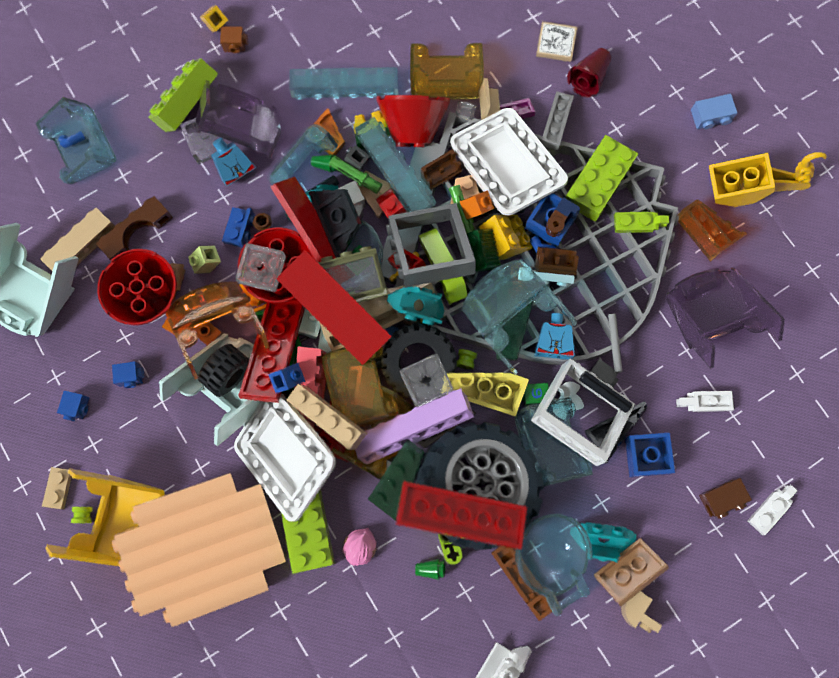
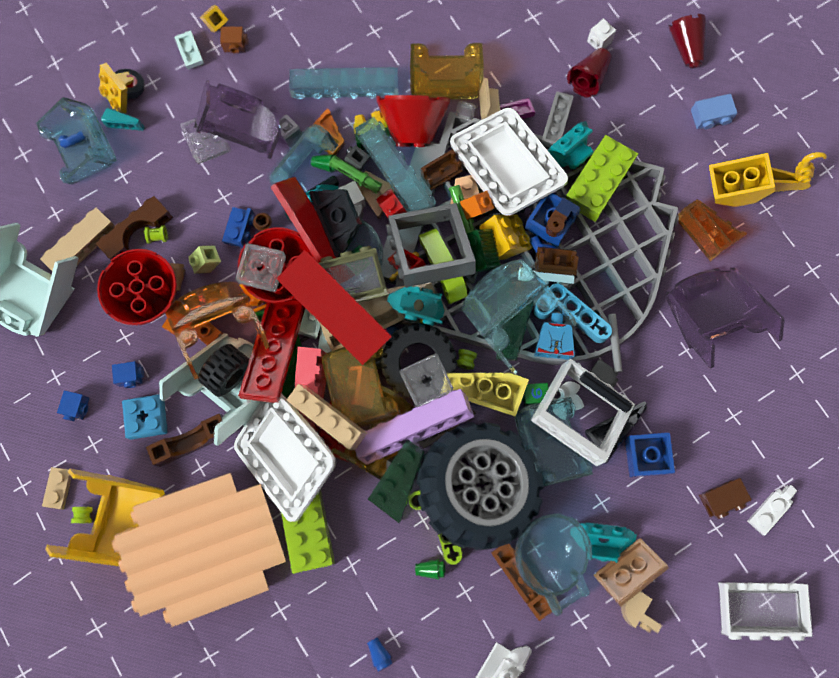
(115, 119): none -> teal slope
(120, 86): none -> yellow plate
(153, 425): none -> dark azure brick
(156, 234): none -> lime bush
(173, 448): none -> reddish brown arch
(182, 95): lime brick -> none
(189, 50): none -> light aqua plate
(230, 161): dark azure torso -> none
(286, 378): blue brick -> none
(289, 129): none -> light grey slope
(359, 547): bright pink hair -> none
(380, 656): none -> blue cone
(461, 515): red tile -> none
(556, 41): tile -> none
(572, 147): none -> teal piece
(581, 310): none -> medium azure beam
(601, 34): none -> white brick
(639, 222): lime hinge -> none
(690, 39): none -> dark red cone
(707, 401): white hinge -> none
(765, 610): none -> window

